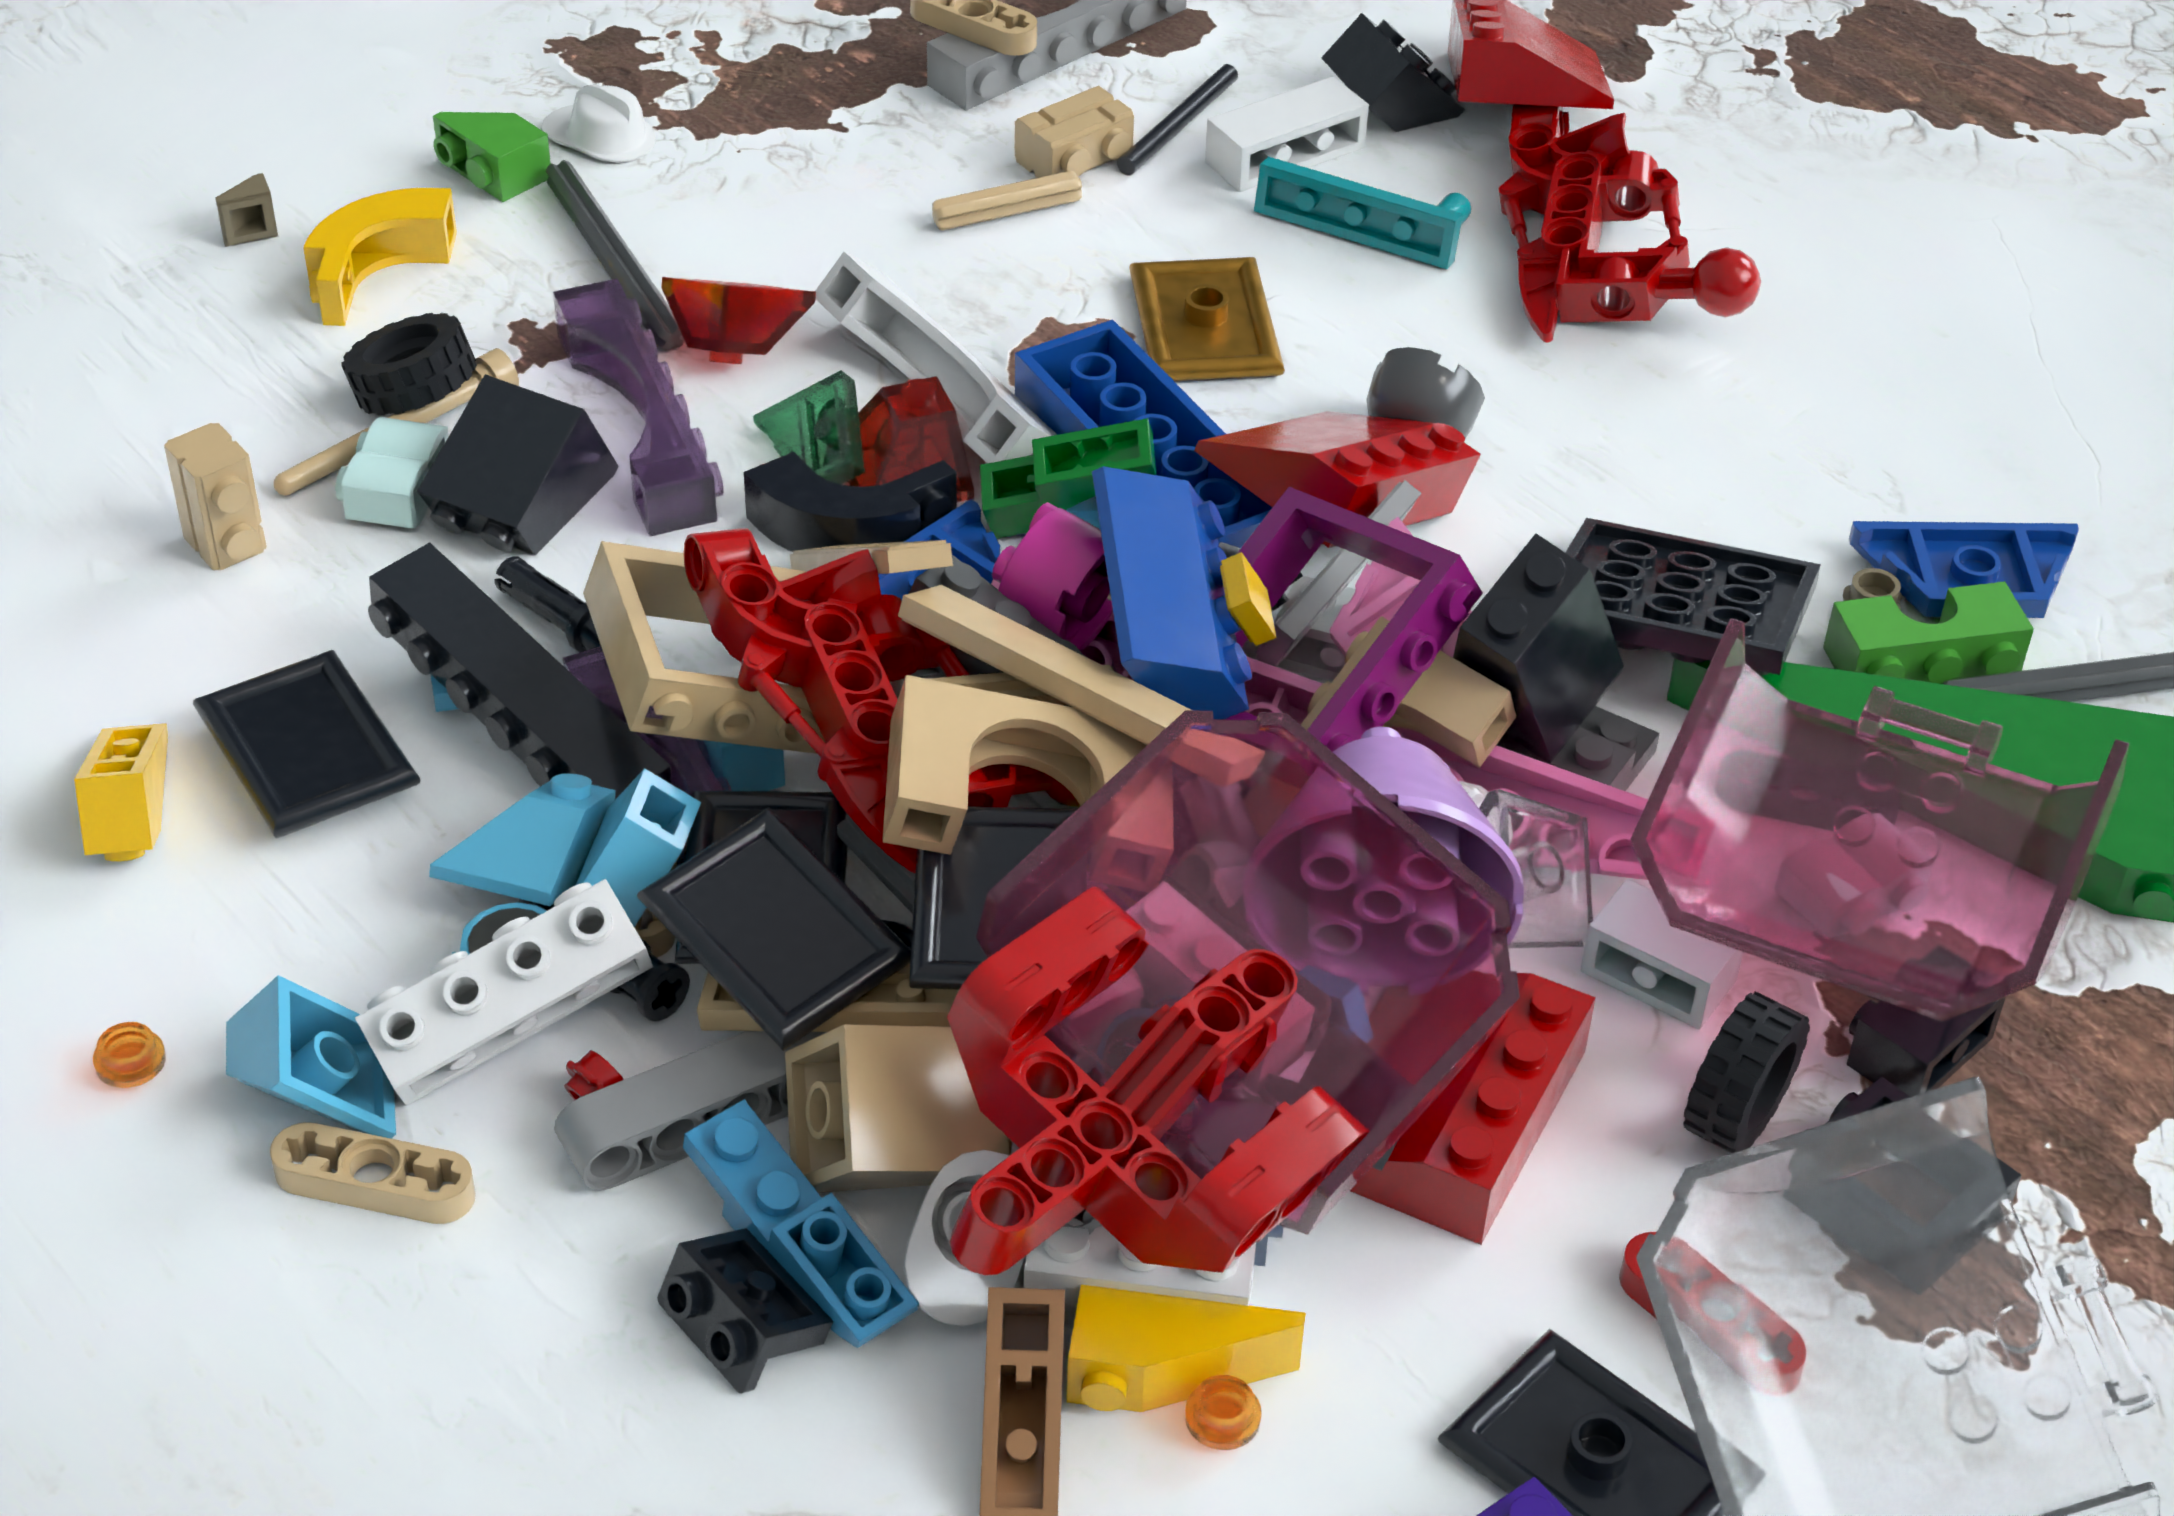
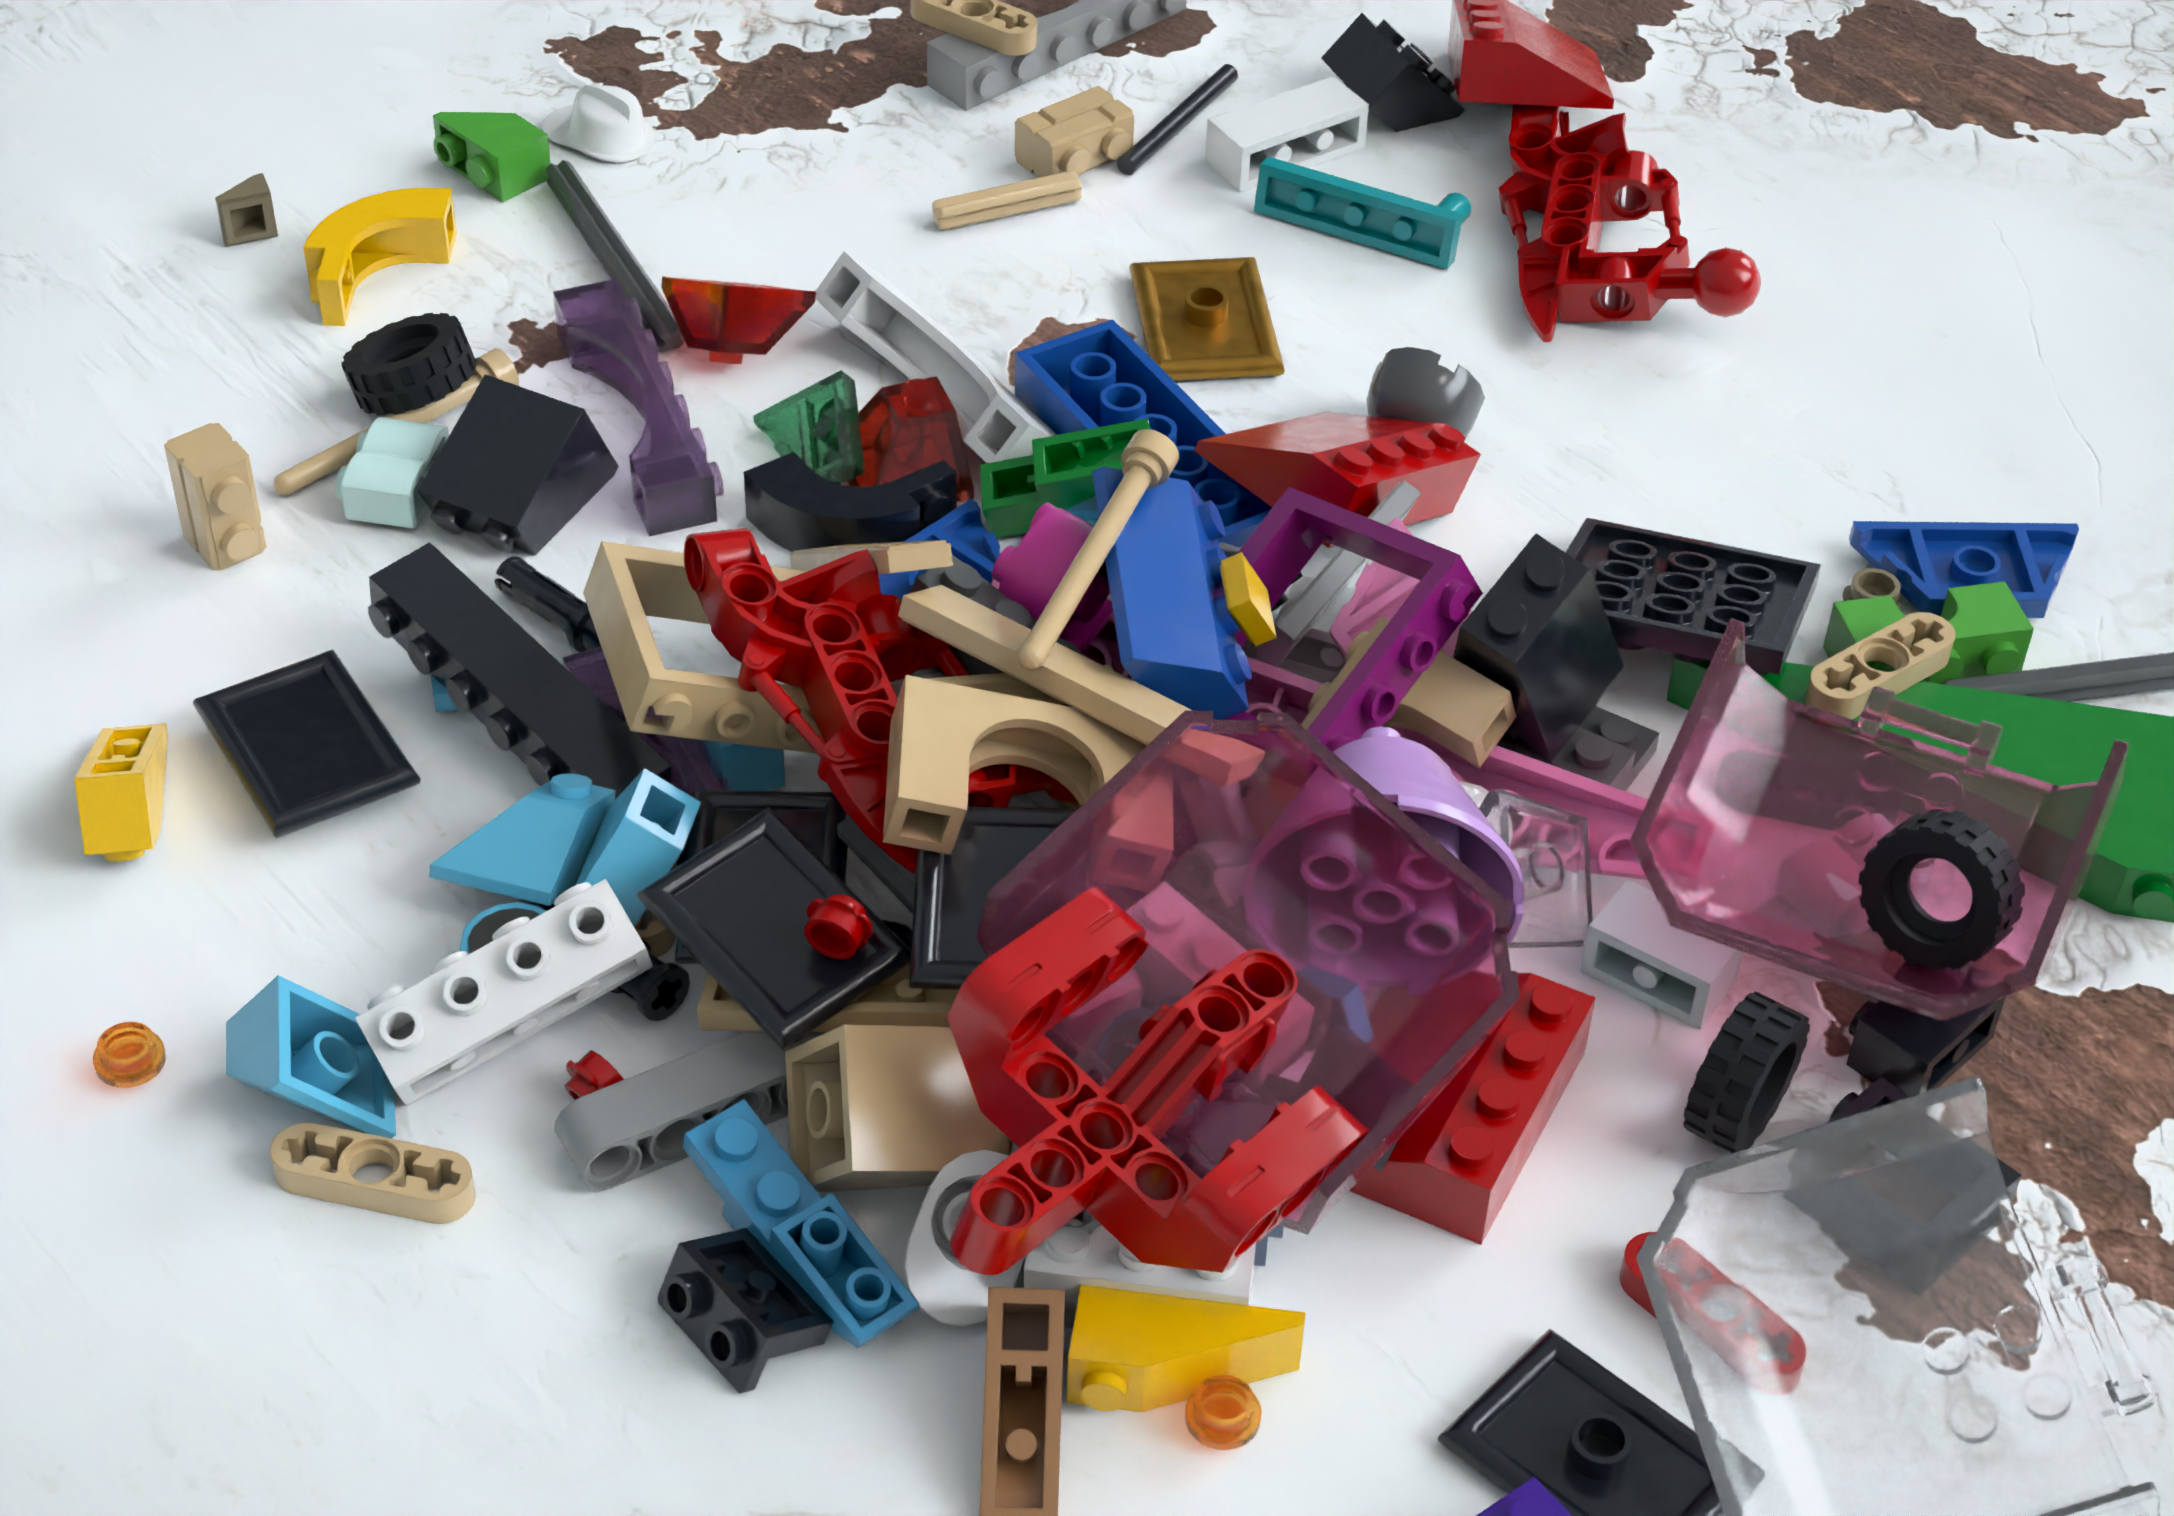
(837, 926): none -> red plate
(1145, 463): none -> tan piece
(1931, 652): none -> tan beam
(1979, 857): none -> black tyre

